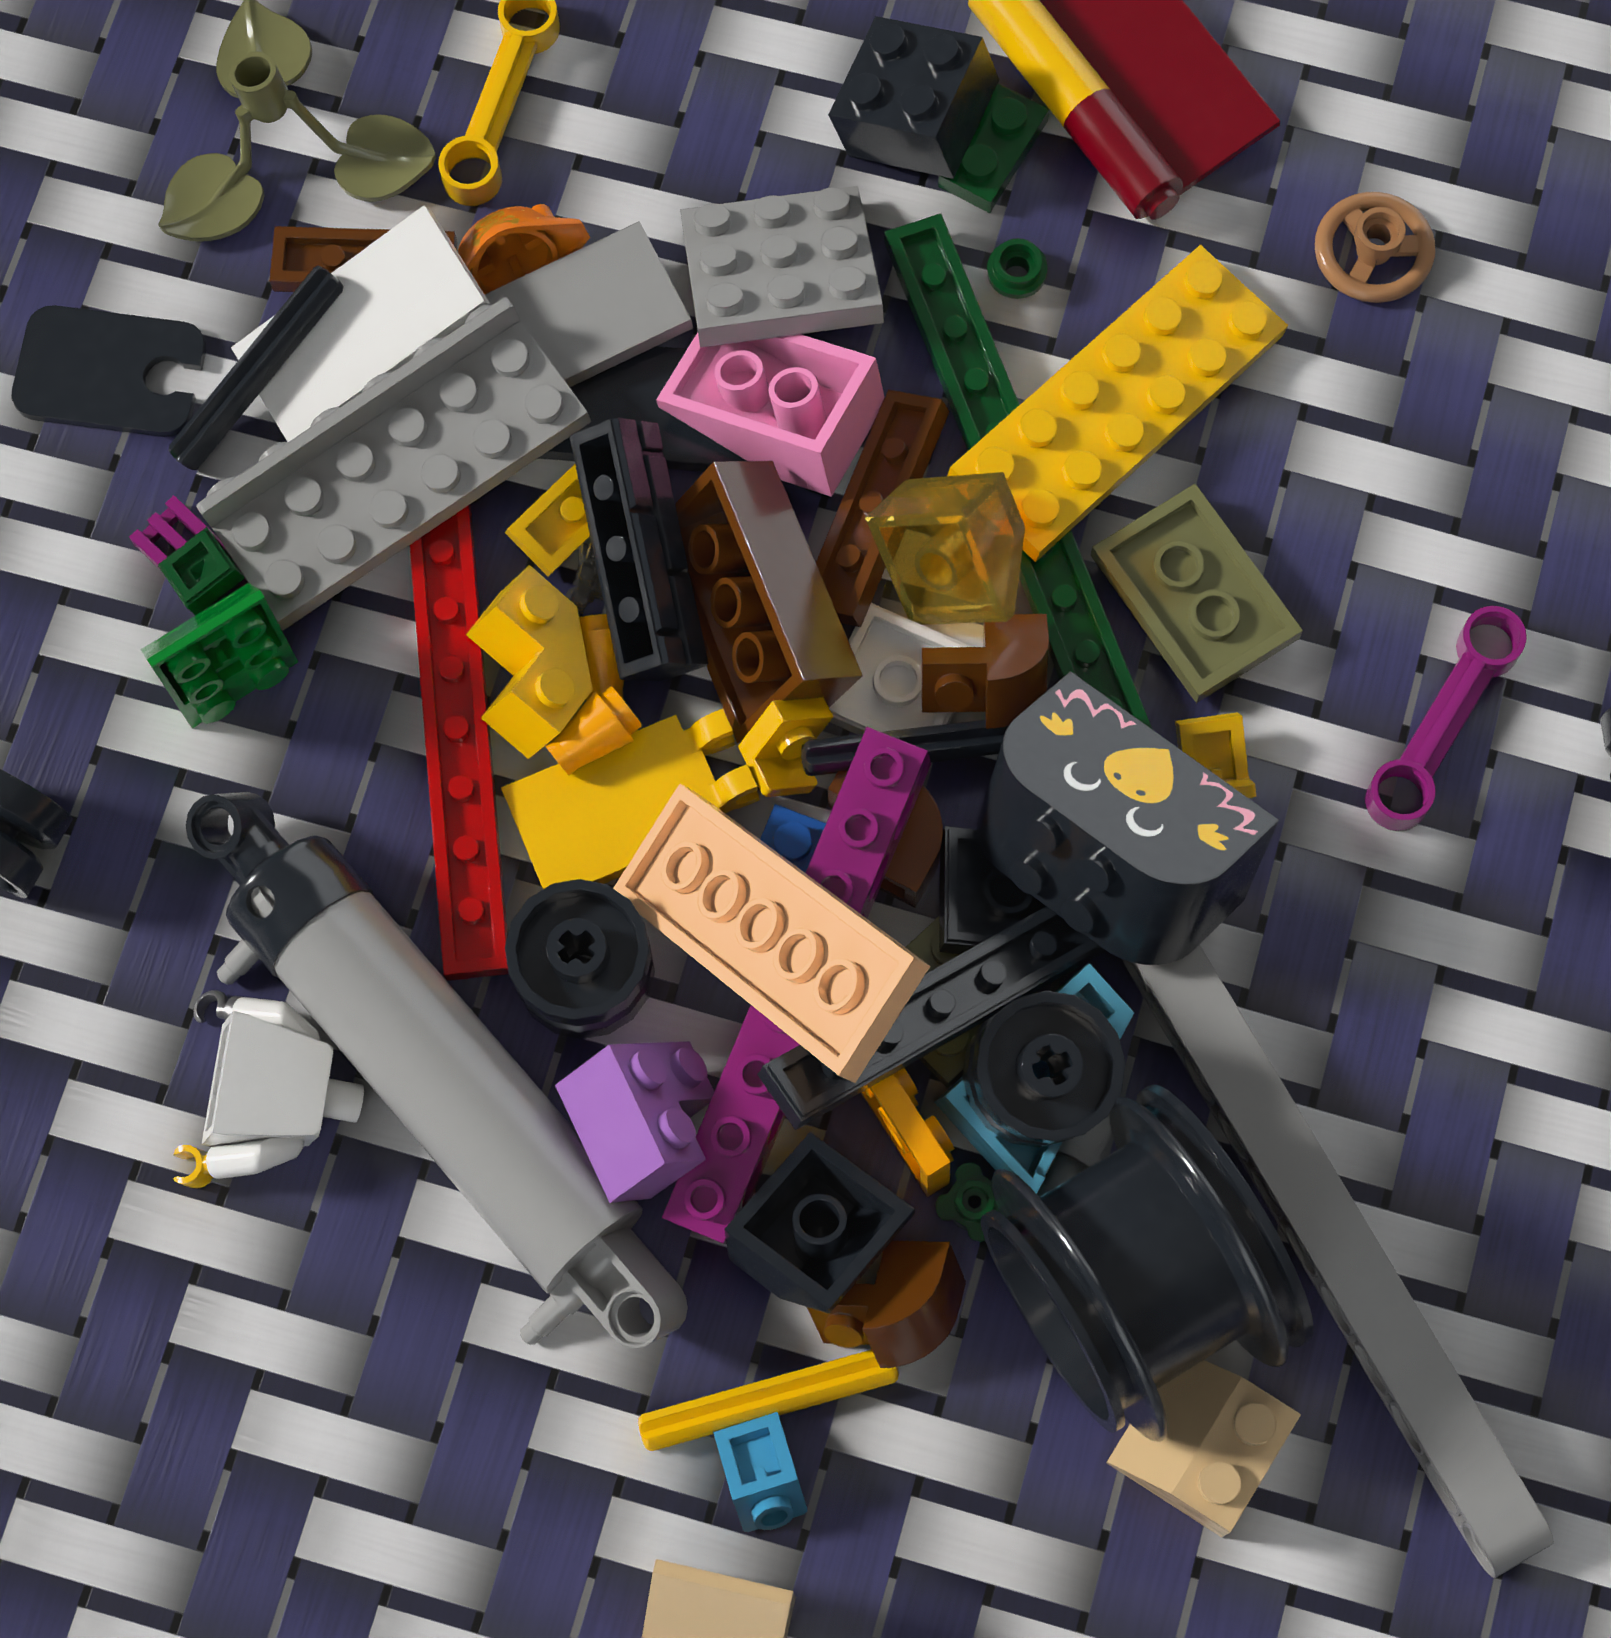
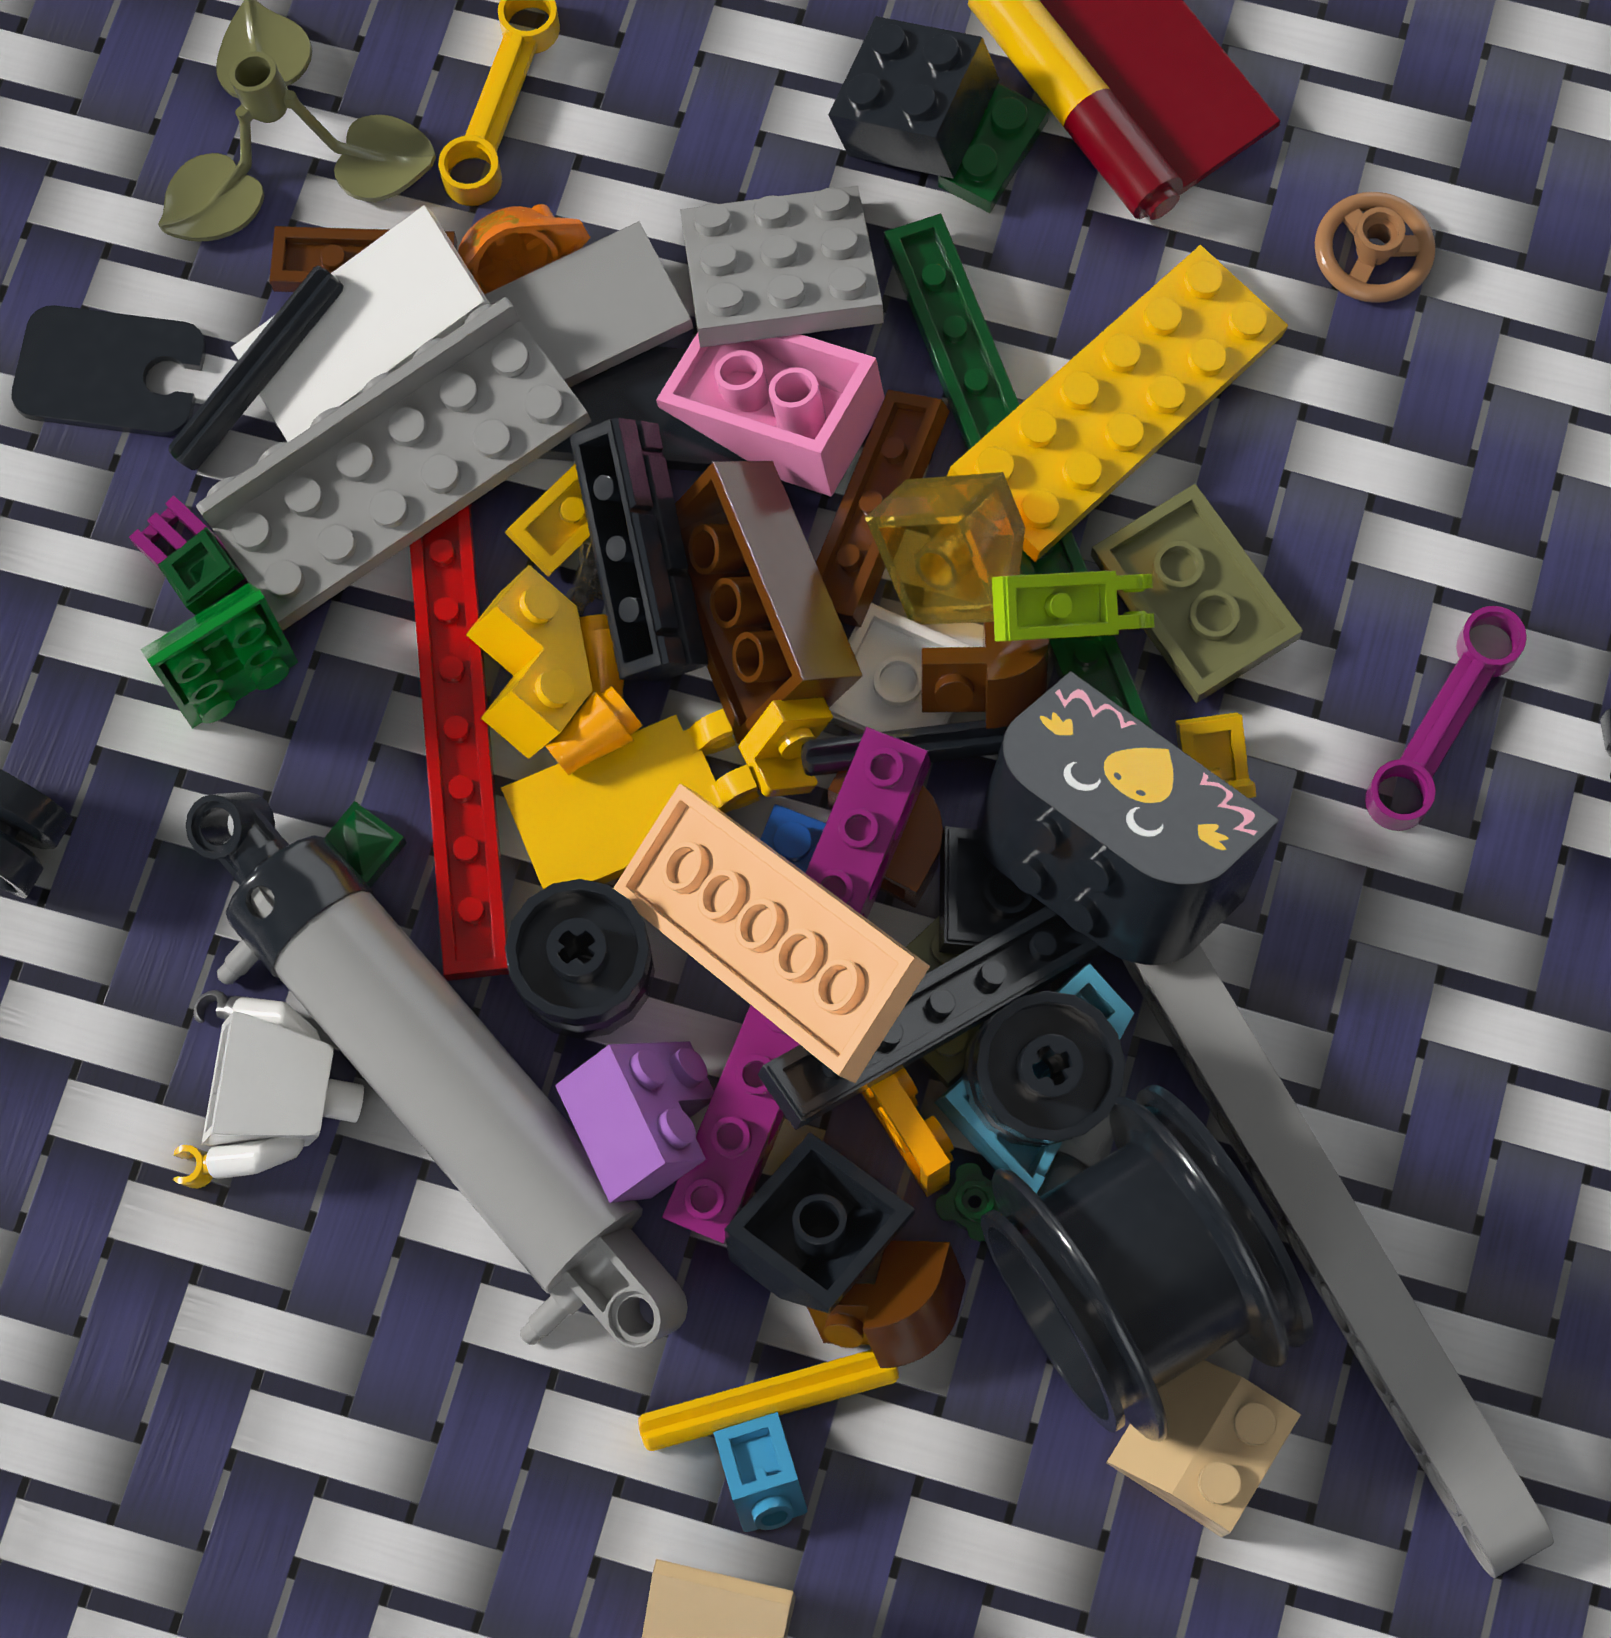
(365, 842): none -> dark green tile
(1017, 253): dark green plate -> none
(1065, 605): none -> lime hinge

